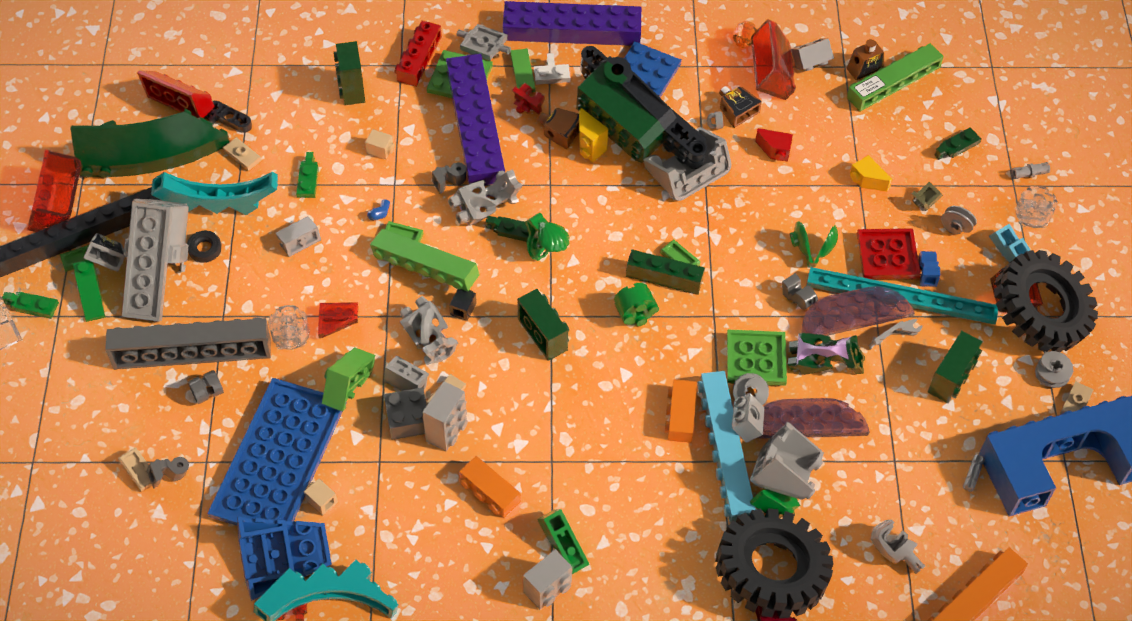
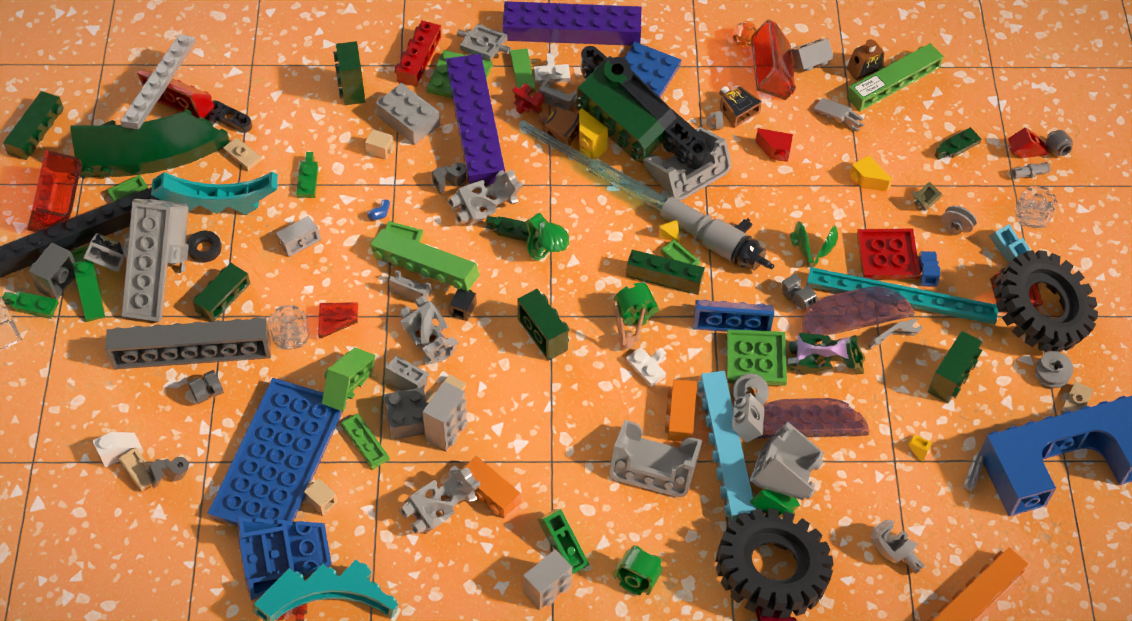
(33, 125): none -> dark green brick
(49, 271): none -> dark grey brick
(115, 445): none -> white slope
(127, 188): none -> bright green tile
(158, 82): none -> light grey plate
(221, 292): none -> dark green brick
(365, 441): none -> bright green tile
(408, 113): none -> light grey brick
(408, 288): none -> light grey hinge
(459, 487): none -> light grey hips
(557, 98): none -> light grey hinge
(626, 337): none -> nougat plant
(638, 571): none -> green brick
(648, 366): none -> white plate
(652, 463): none -> light grey windscreen
(669, 231): none -> yellow slope
(716, 235): none -> piece
(732, 316): none -> blue slope
(839, 112): none -> light grey arm
(920, 446): none -> yellow slope
(1027, 144): none -> red slope
(1059, 143): none -> dark grey head

